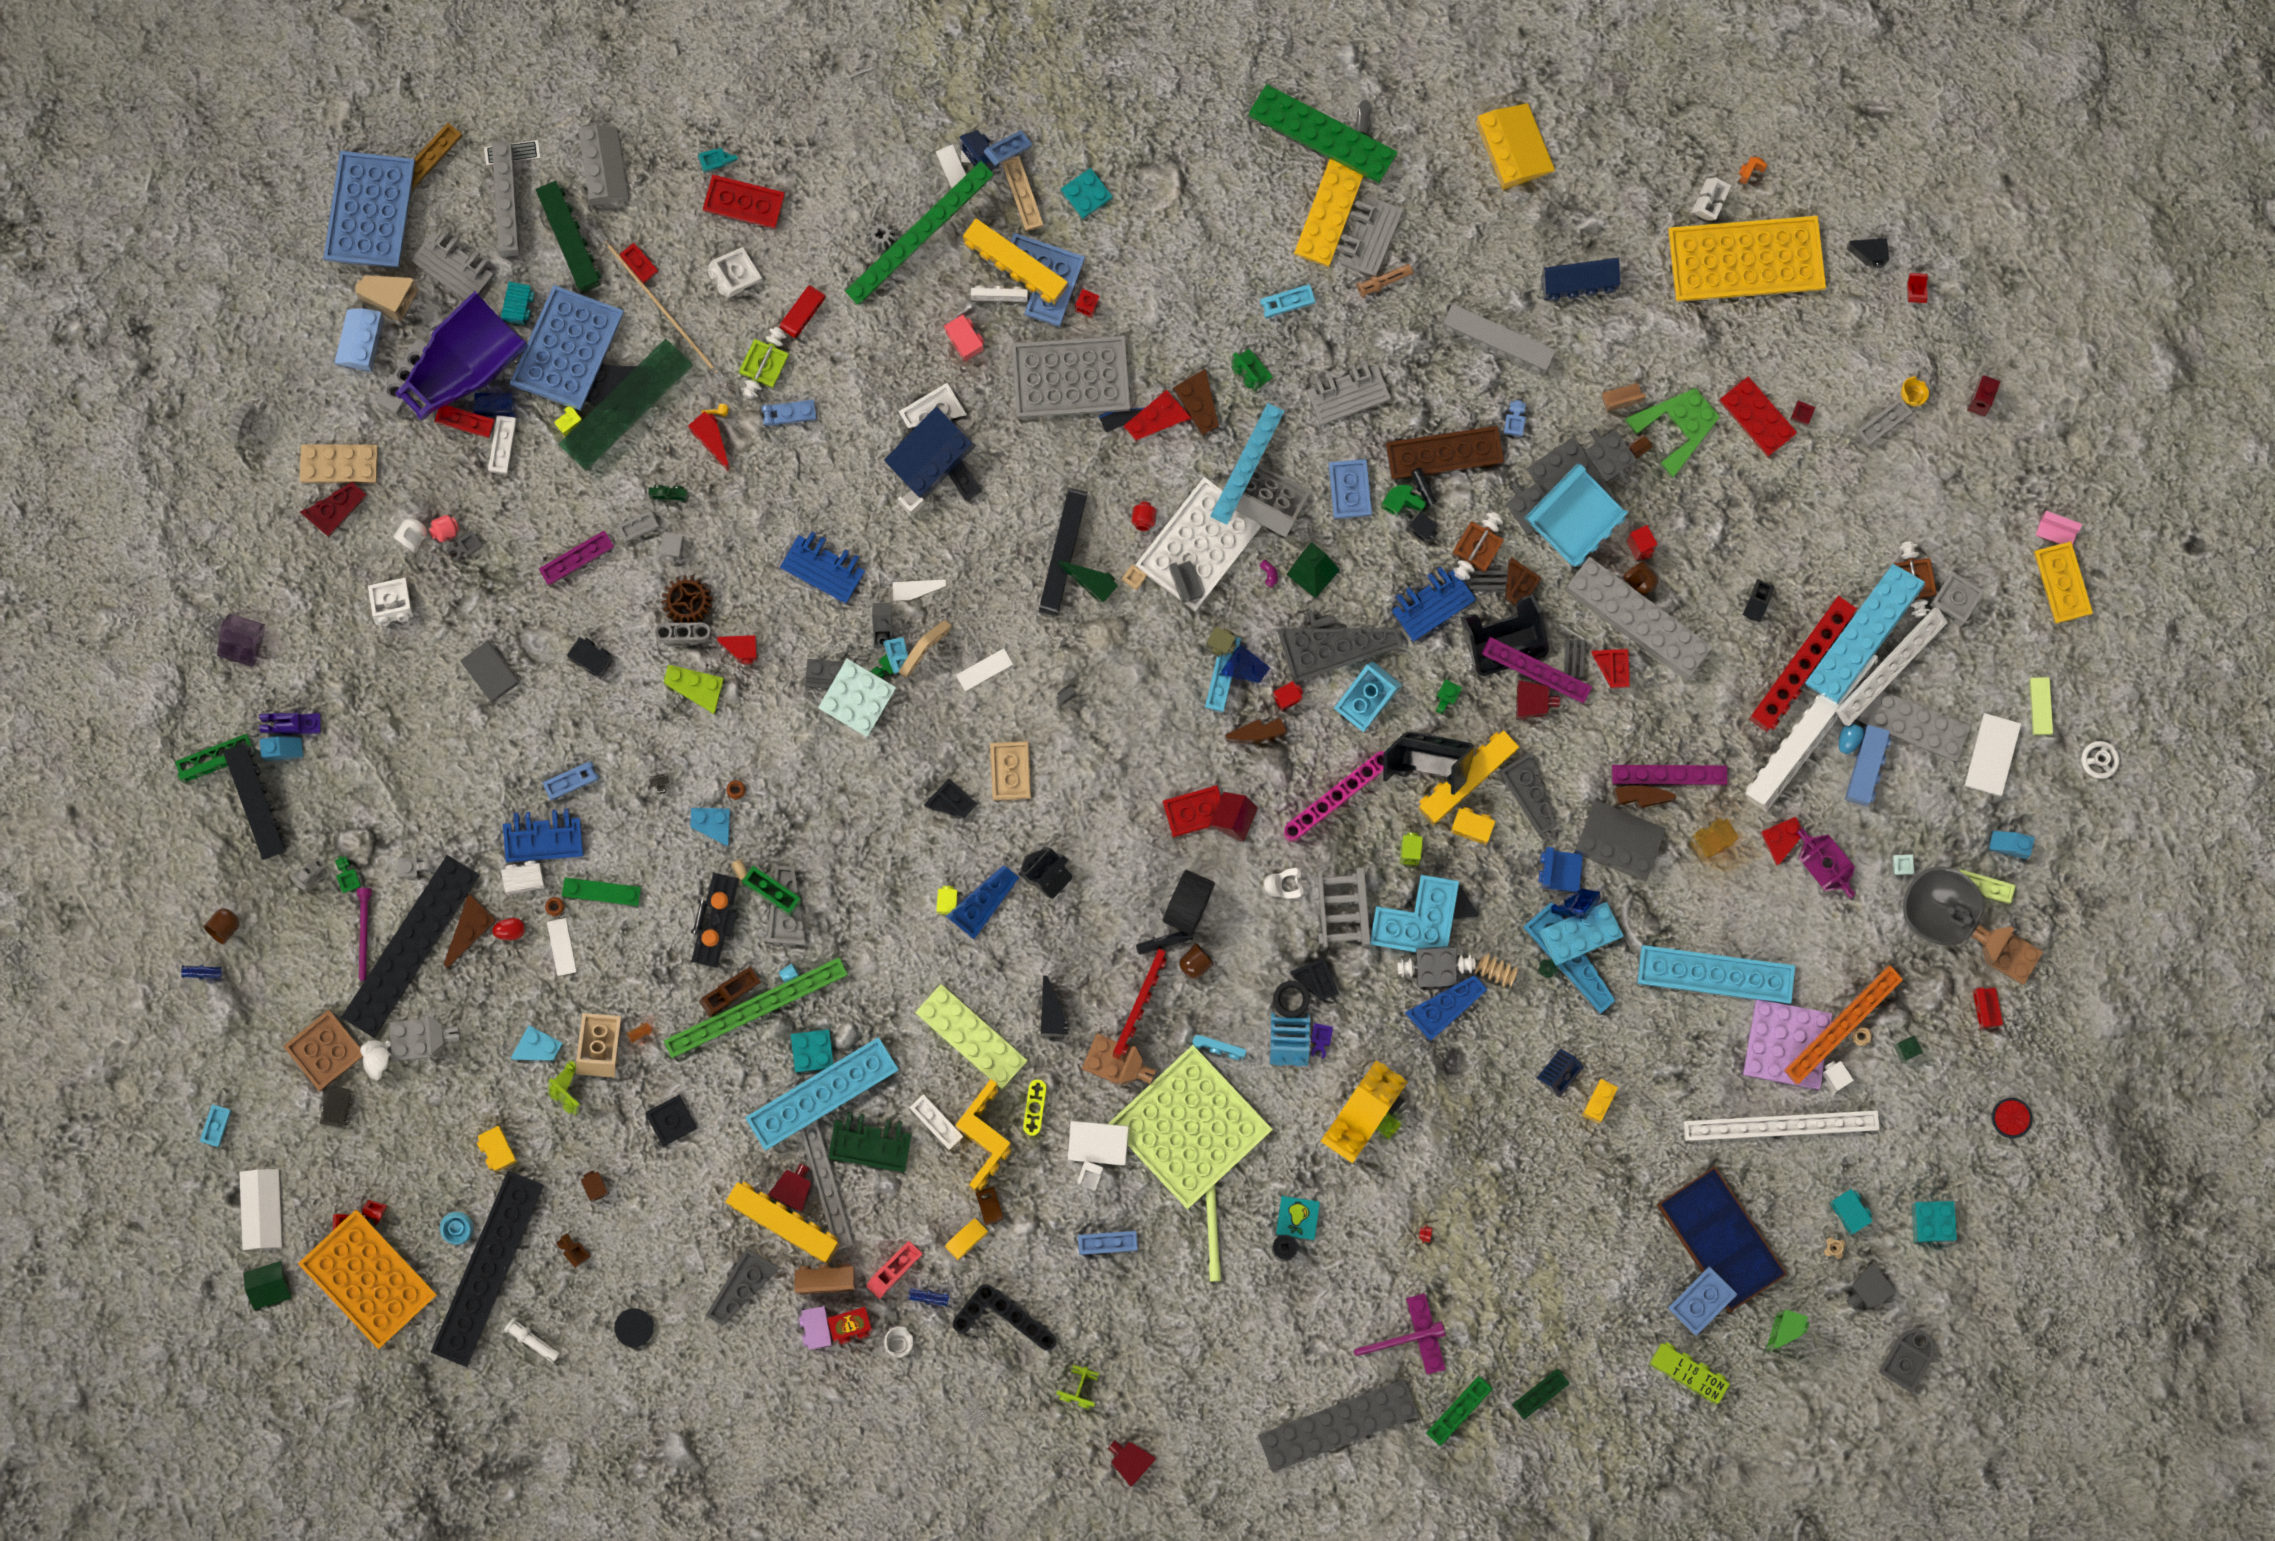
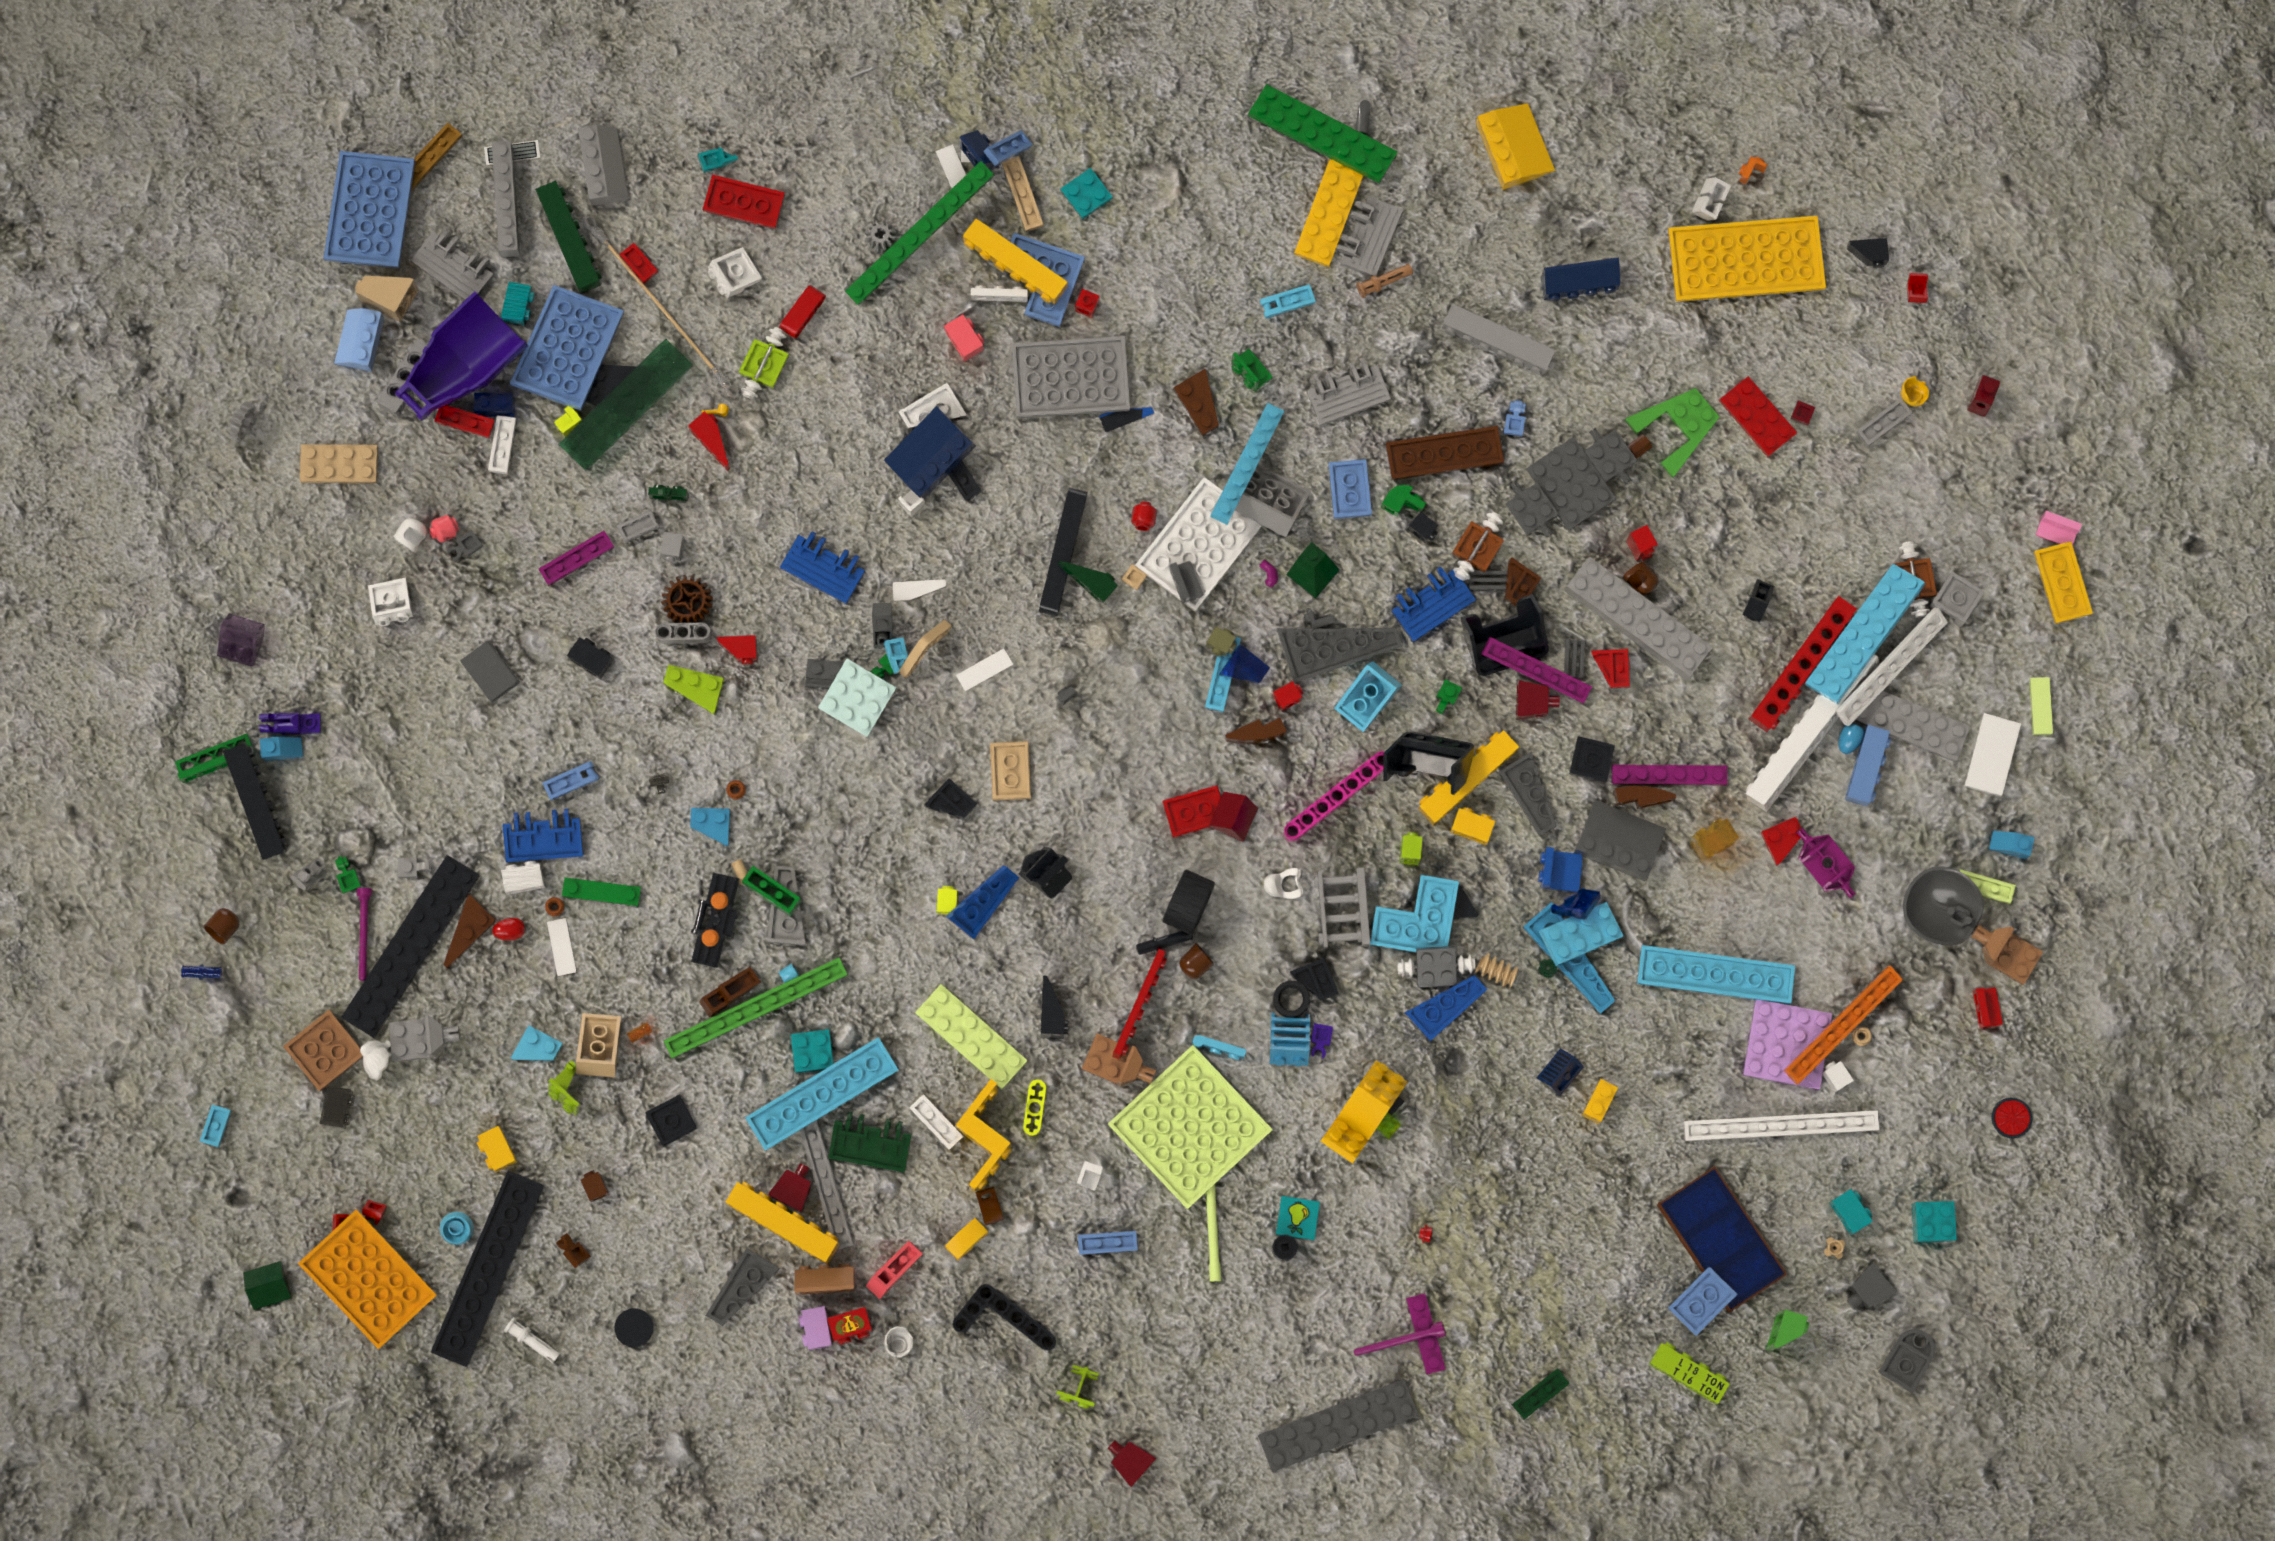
(260, 1209): white slope -> none
(334, 510): dark red wing -> none
(789, 412): medium blue plate -> none
(928, 1297): clear blue pin -> none
(1098, 1143): white tile -> none
(1157, 416): red wing -> none
(1424, 486): black pin -> none
(1459, 1411): green plate -> none
(1576, 516): medium azure panel -> none
(1592, 759): none -> black plate
(1623, 397): medium nougat panel -> none
(1903, 865): light aqua plate -> none
(1908, 1049): clear green brick -> none
(2106, 756): white piece -> none

